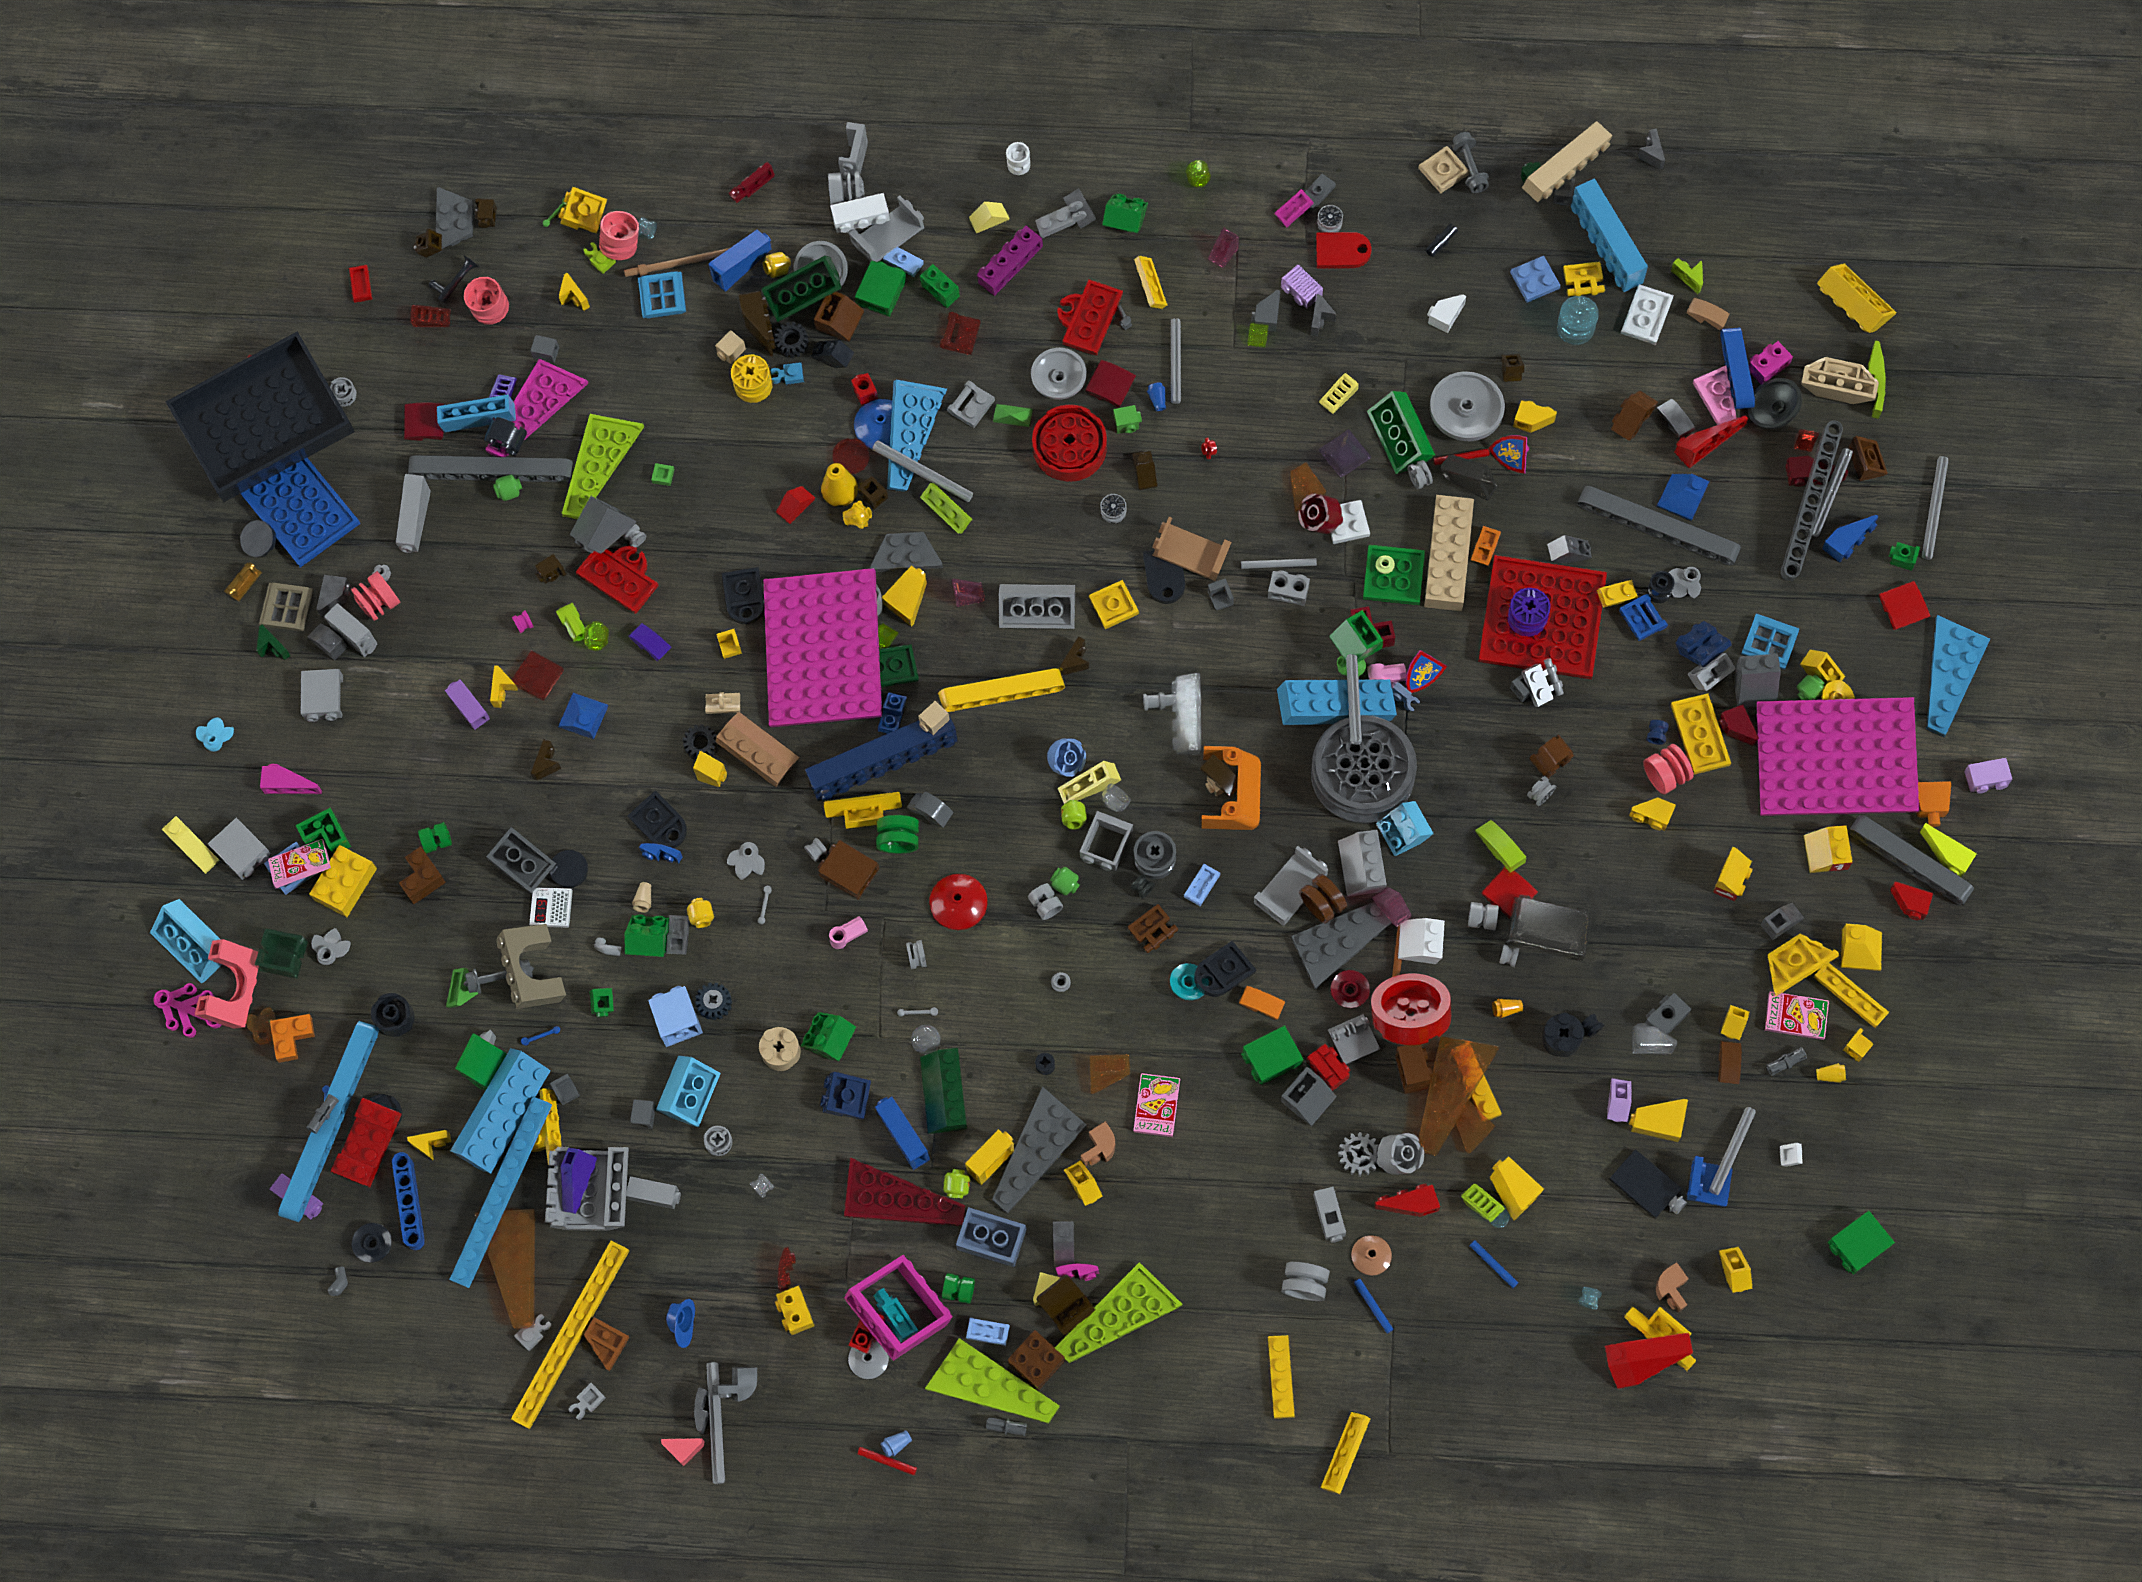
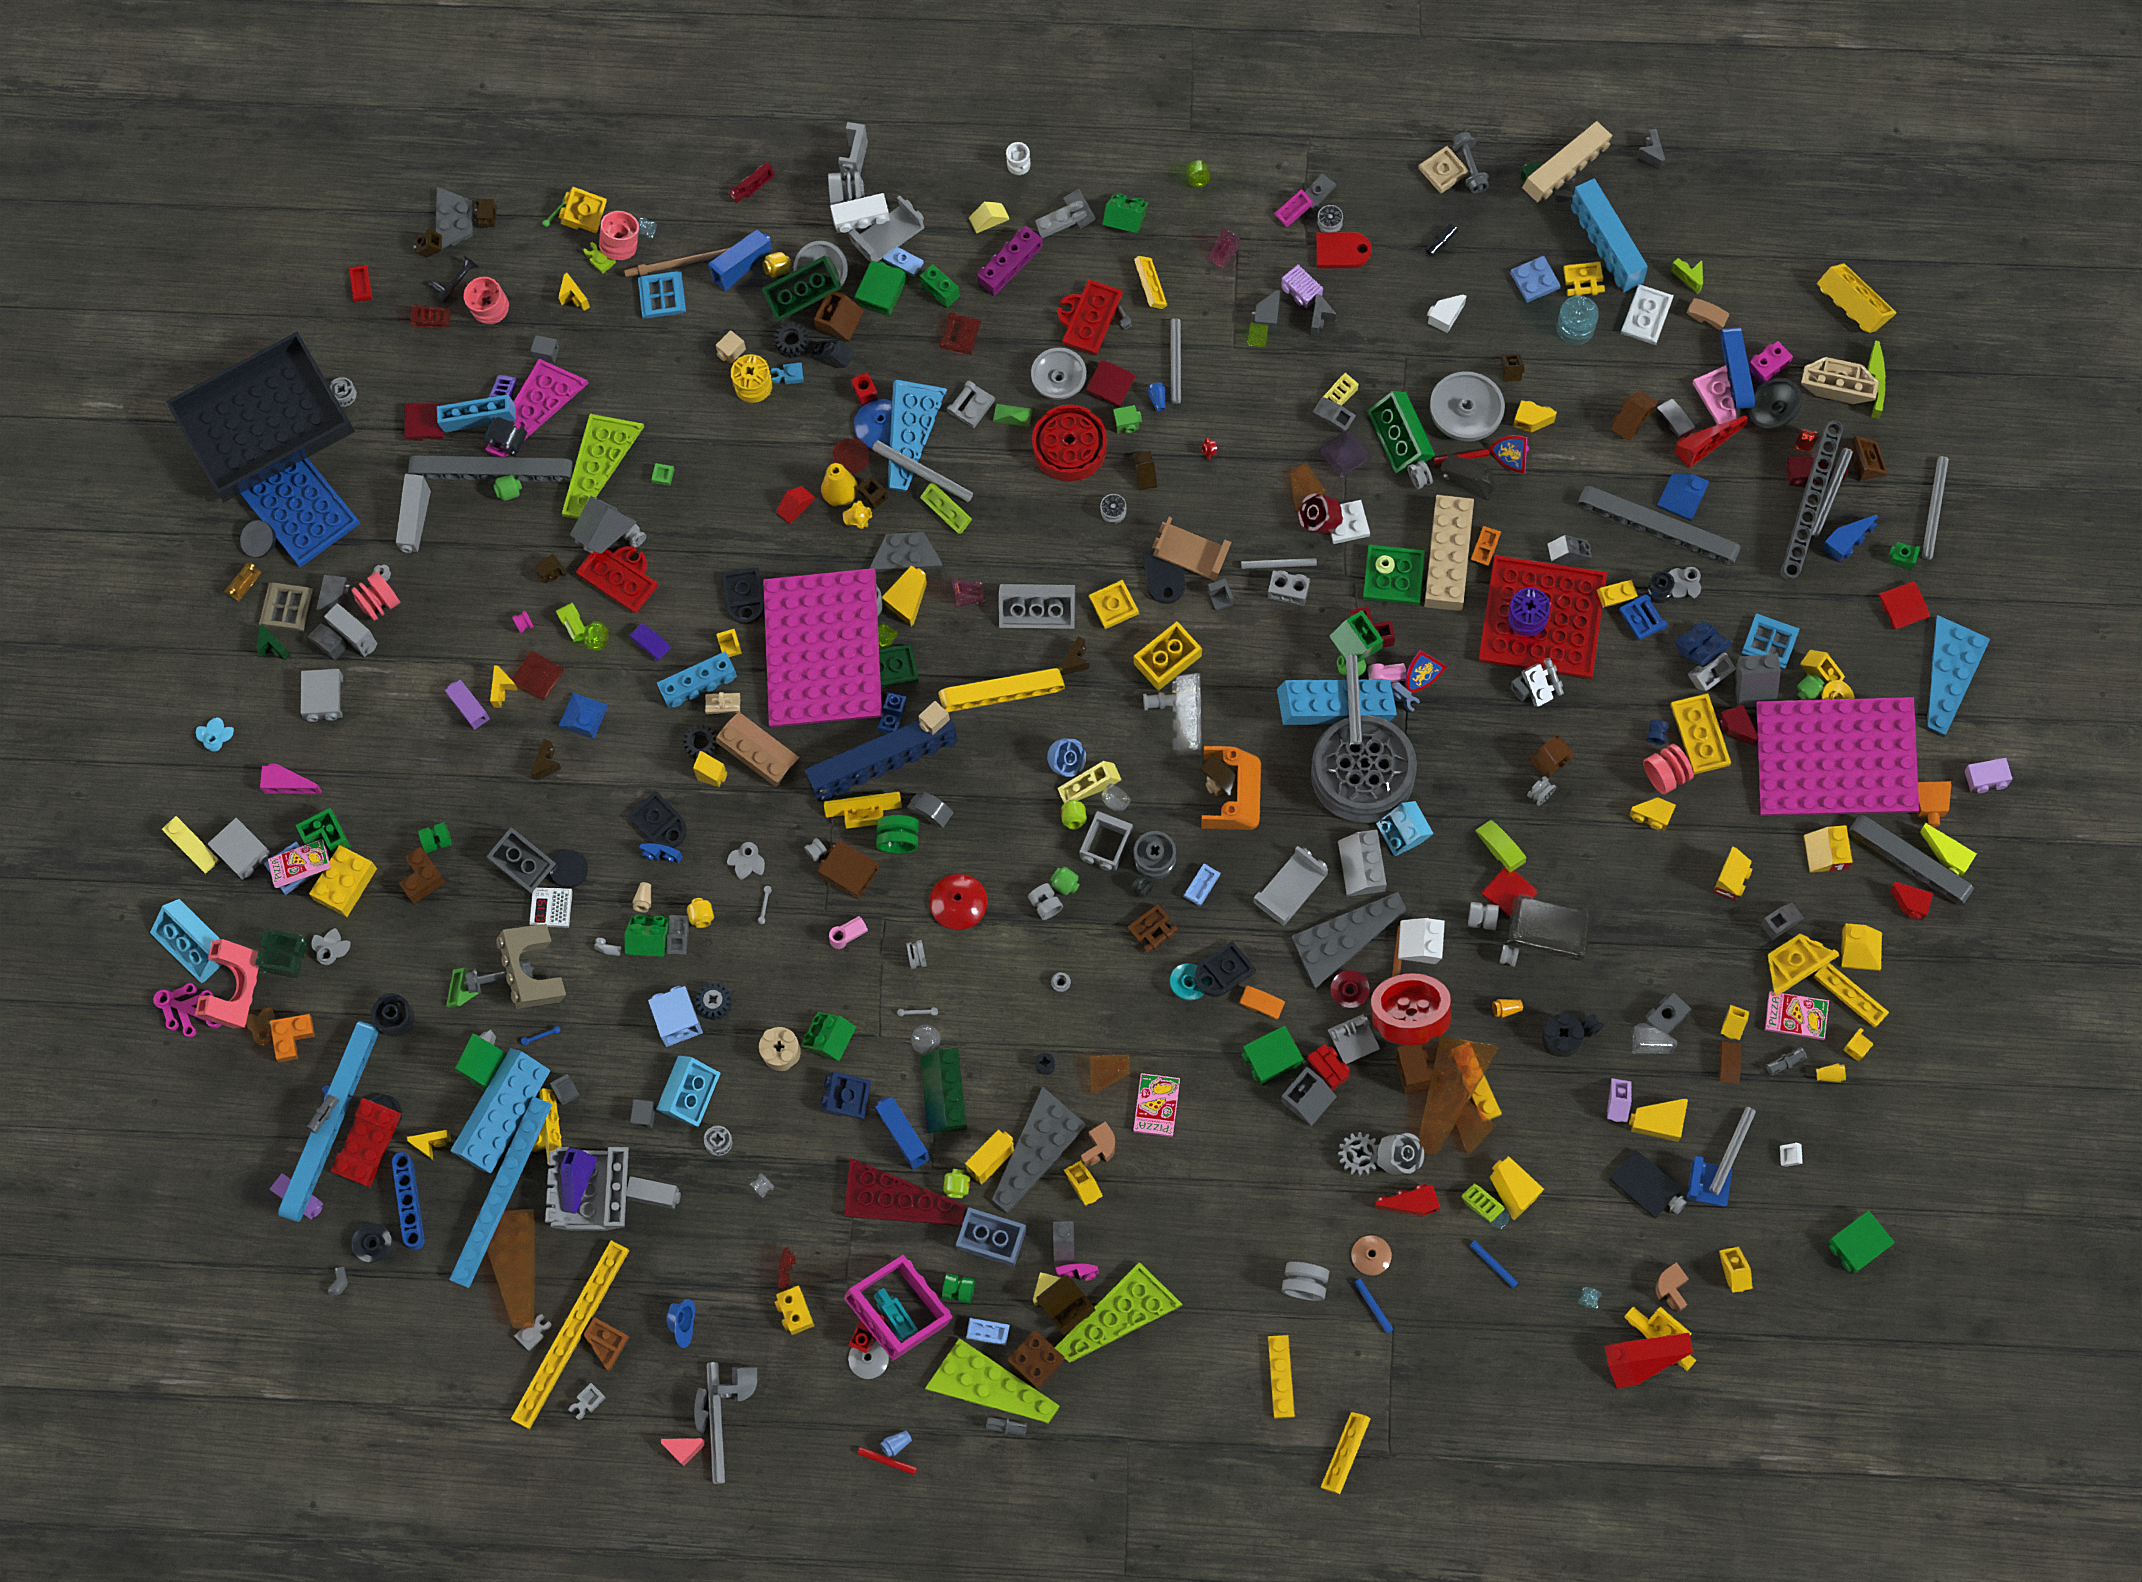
(604, 995): green brick -> none
(696, 680): none -> dark azure brick
(757, 319): dark brown slope -> none
(1167, 656): none -> yellow brick
(1323, 898): reddish brown wheel -> none
(1329, 1214): light grey brick -> none
(1334, 414): none -> flat silver slope
(1392, 905): clear pink slope -> none

